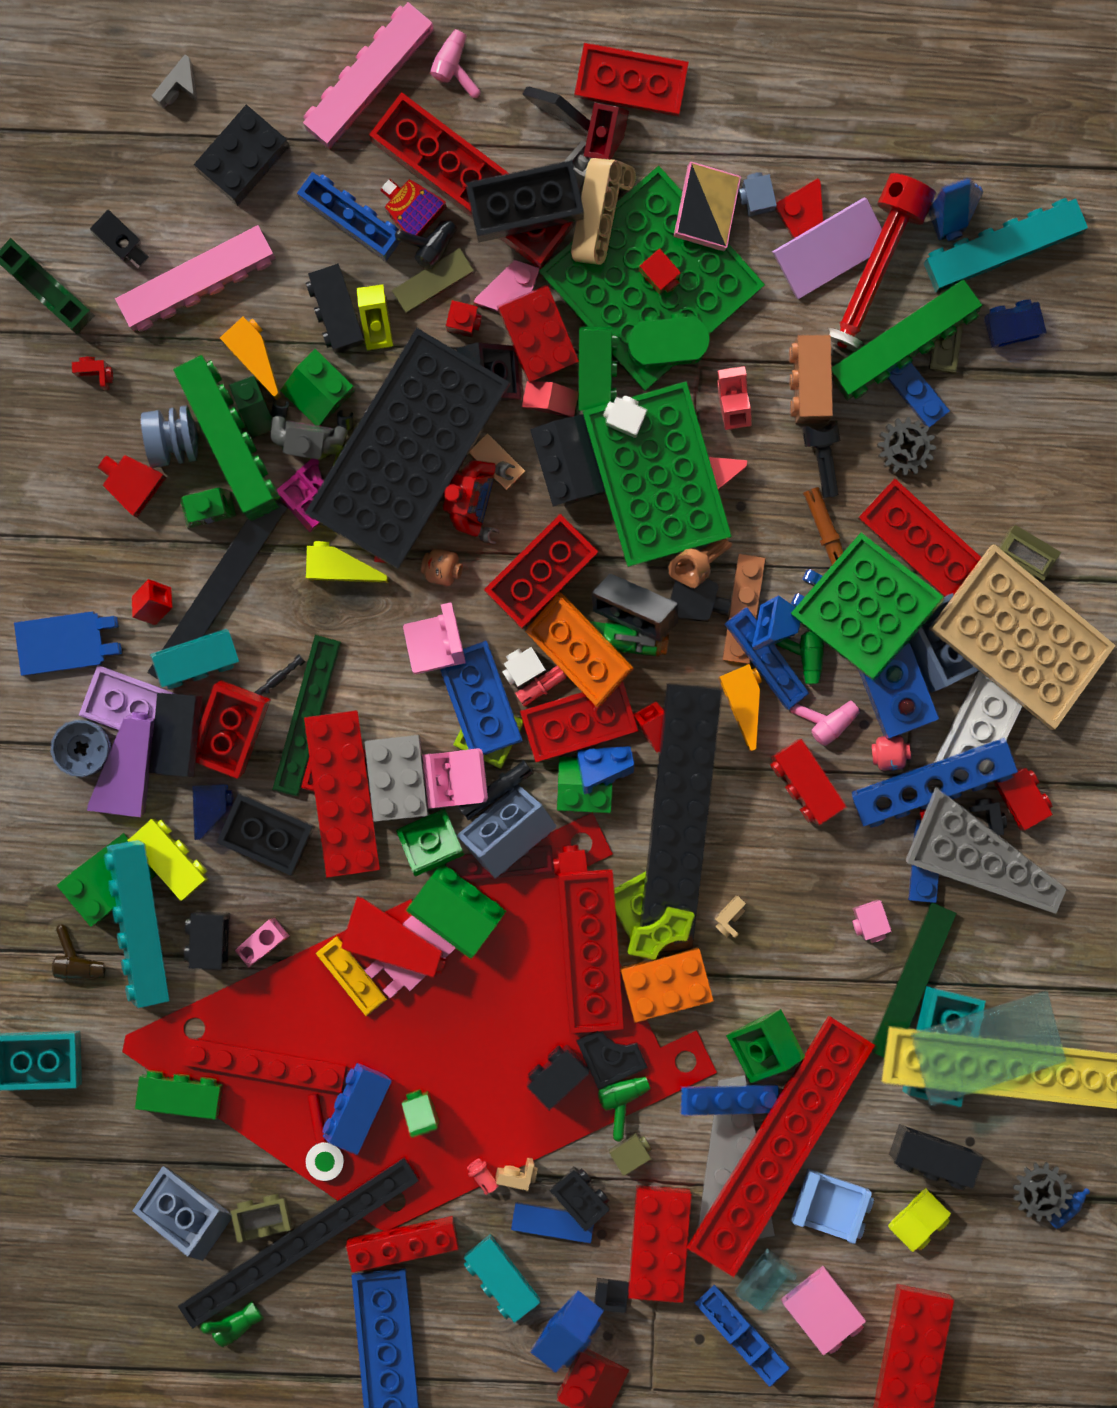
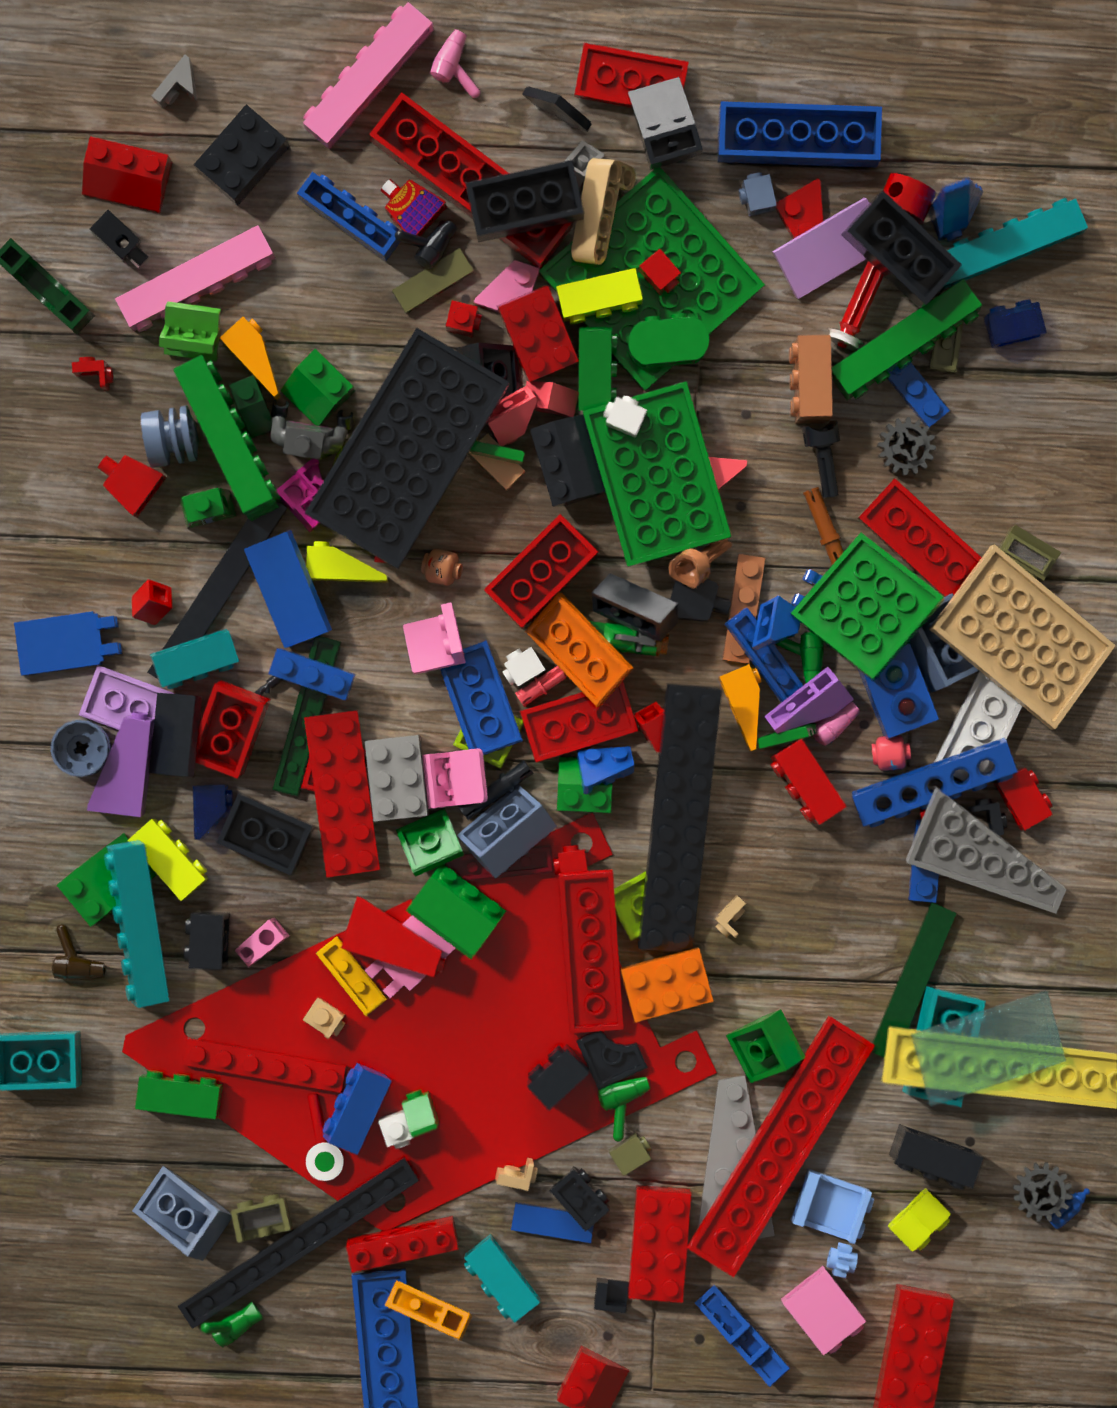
(125, 174): none -> red slope
(191, 331): none -> bright green bracket
(287, 589): none -> blue tile
(312, 674): none -> blue brick
(325, 1018): none -> tan bracket
(335, 309): black brick -> none
(374, 317): neon yellow slope -> none
(395, 1129): none -> white brick
(428, 1310): none -> light orange slope
(469, 495): red torso -> none
(482, 1176): coral pin -> none
(498, 452): none -> green tile
(512, 416): none -> coral slope
(568, 1332): blue brick -> none
(599, 296): none -> neon yellow brick
(605, 131): dark red slope -> none
(665, 123): none -> slope
(671, 927): lime tile -> none
(707, 206): tile -> none
(728, 1099): blue plate -> none
(734, 398): coral brick -> none
(764, 1279): clear light blue panel -> none
(786, 736): none -> green tile
(799, 134): none -> blue brick
(812, 702): none -> medium lavender slope
(842, 1260): none -> light blue gear
(871, 921): bright pink brick -> none
(901, 249): none -> black brick

